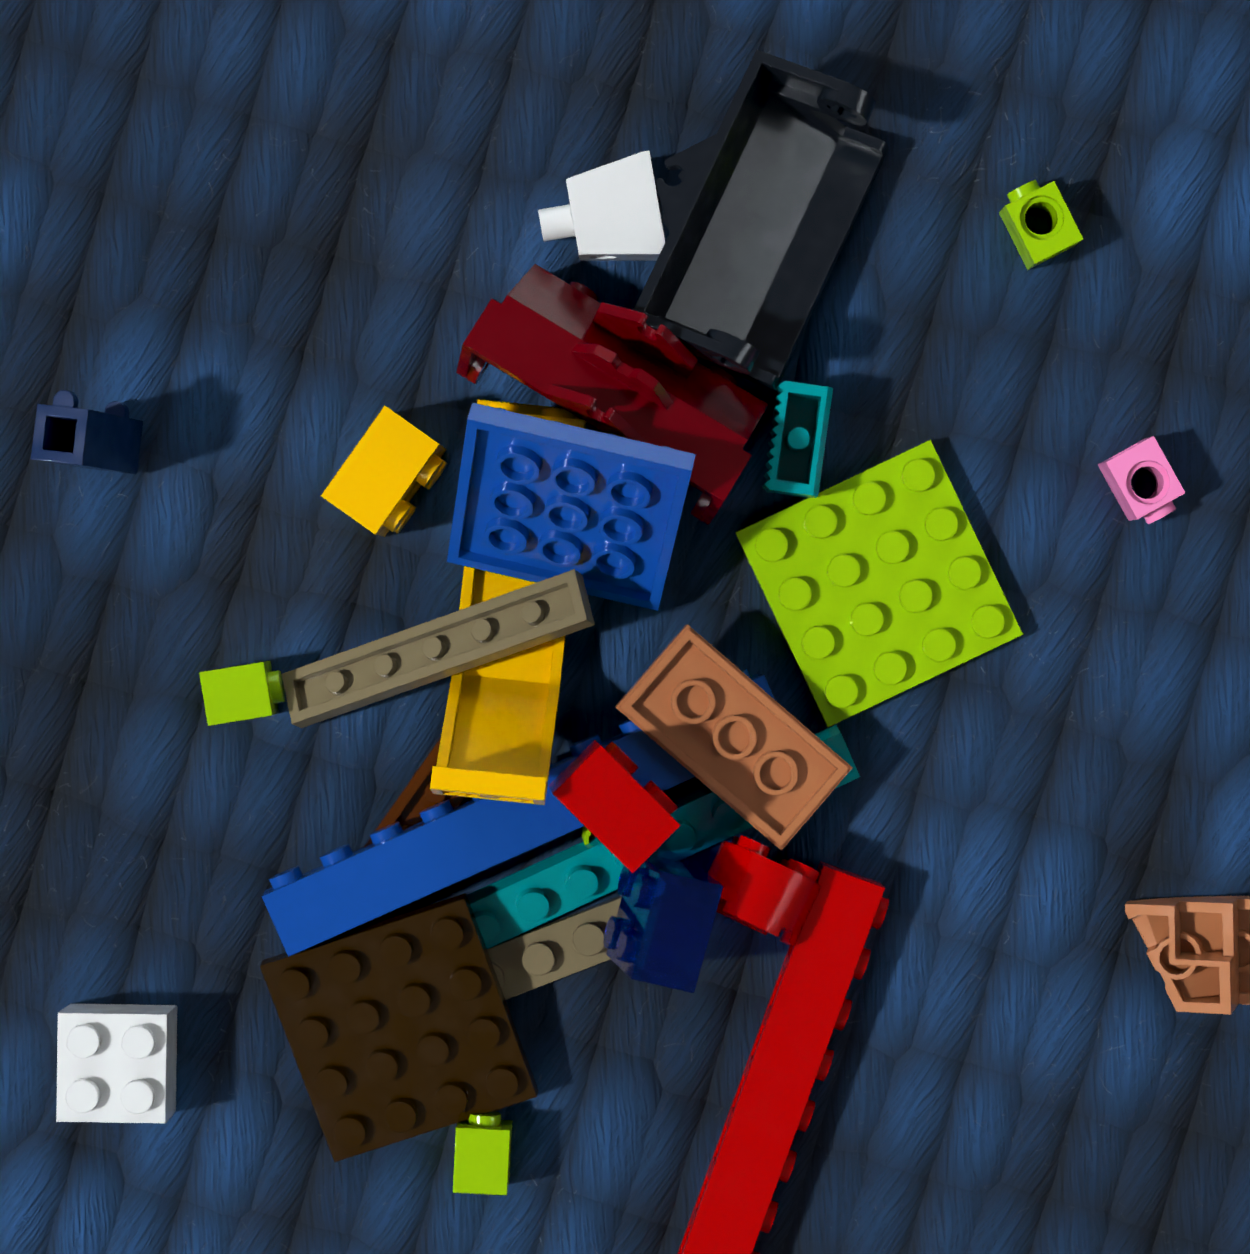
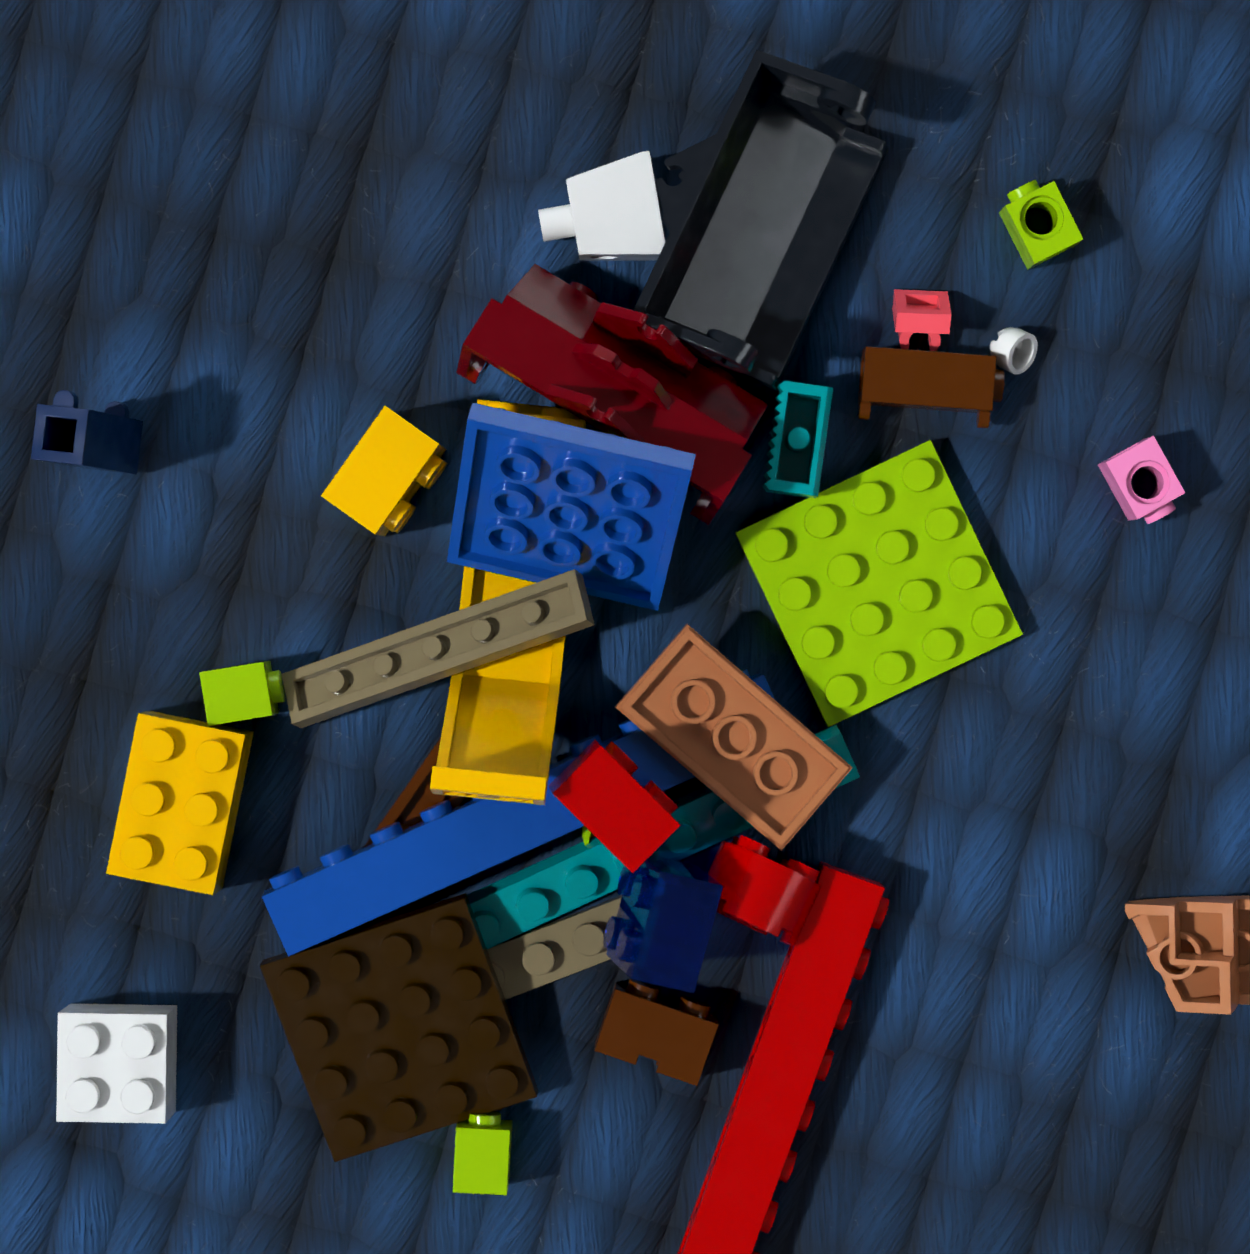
(179, 802): none -> yellow brick
(658, 1029): none -> reddish brown brick
(921, 313): none -> coral tile
(929, 382): none -> reddish brown brick
(1014, 349): none -> white hinge

